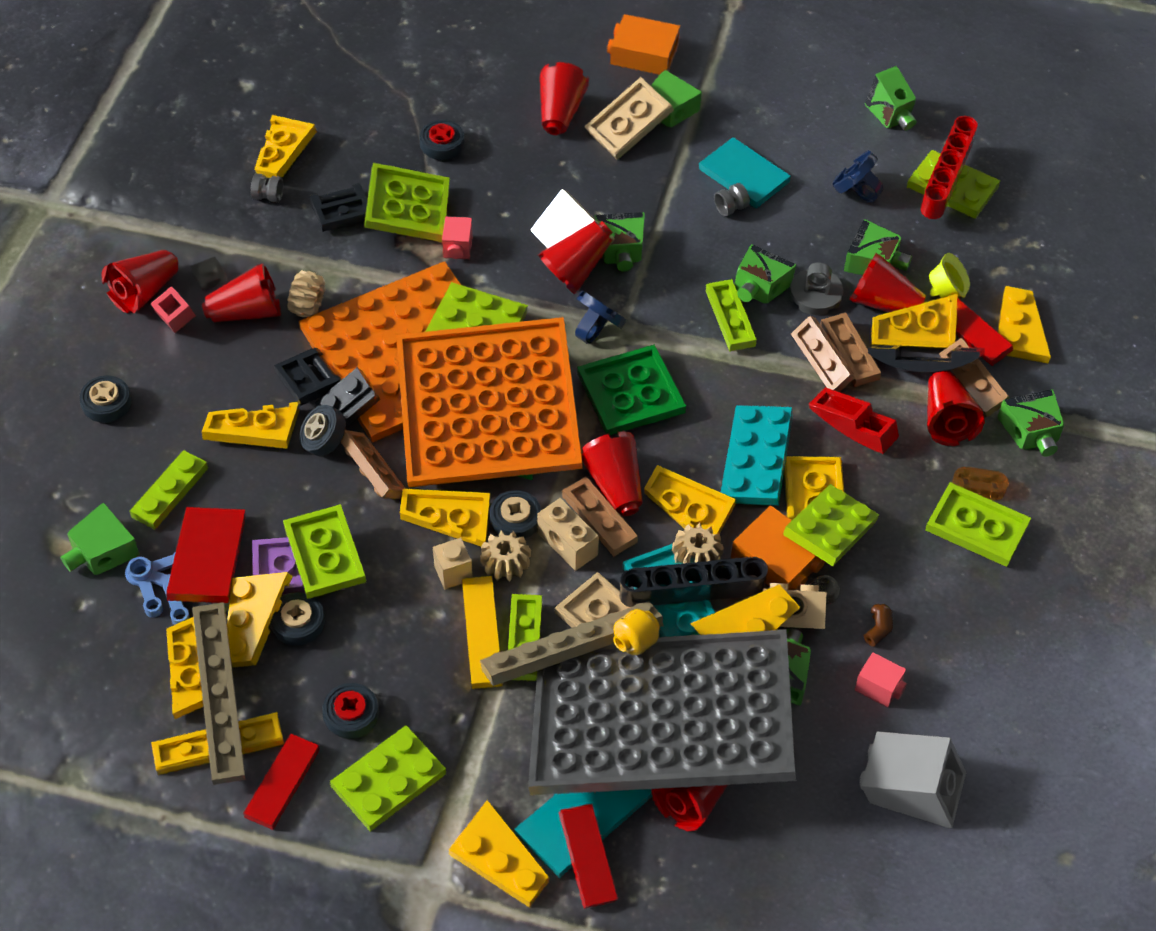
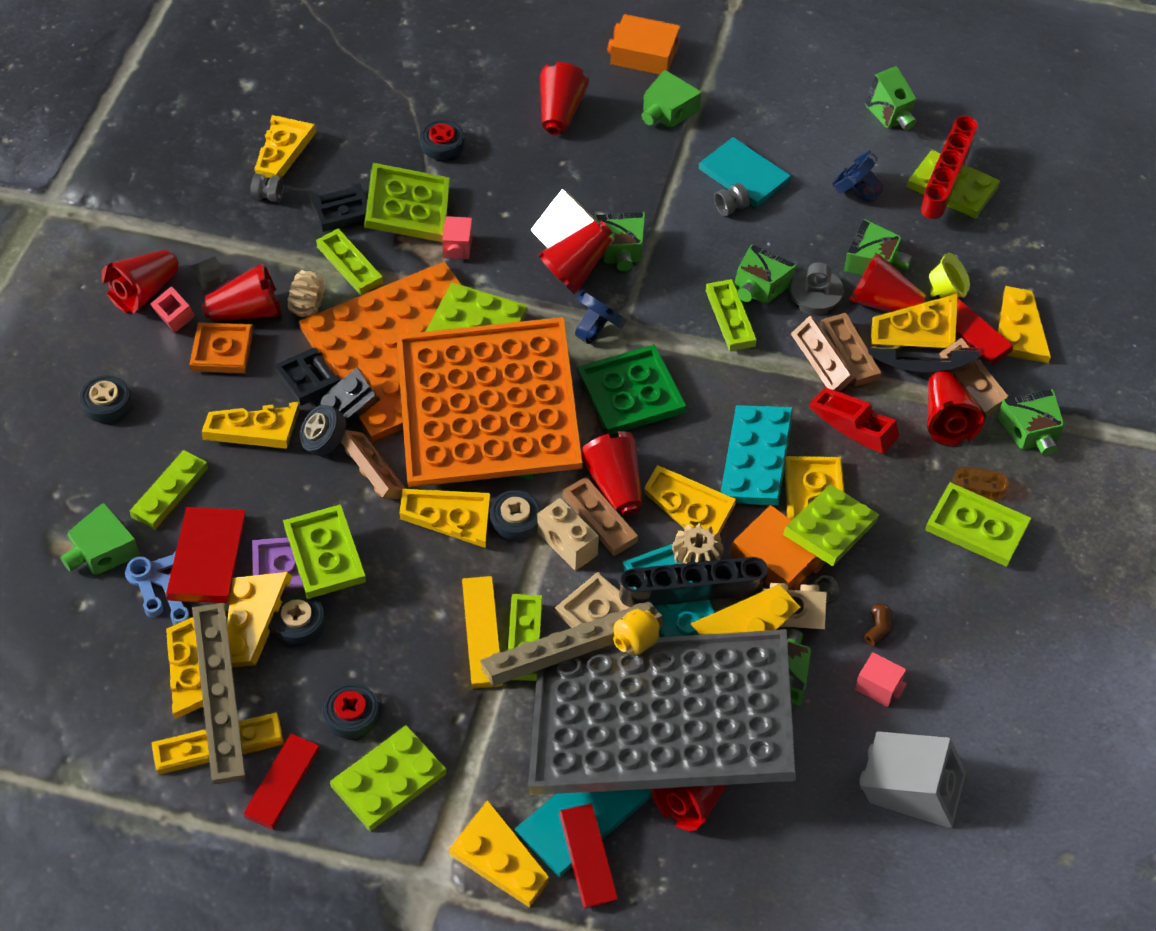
(221, 347): none -> orange plate
(349, 261): none -> lime plate
(452, 562): tan brick -> none
(505, 555): tan gear -> none
(629, 118): tan tile -> none

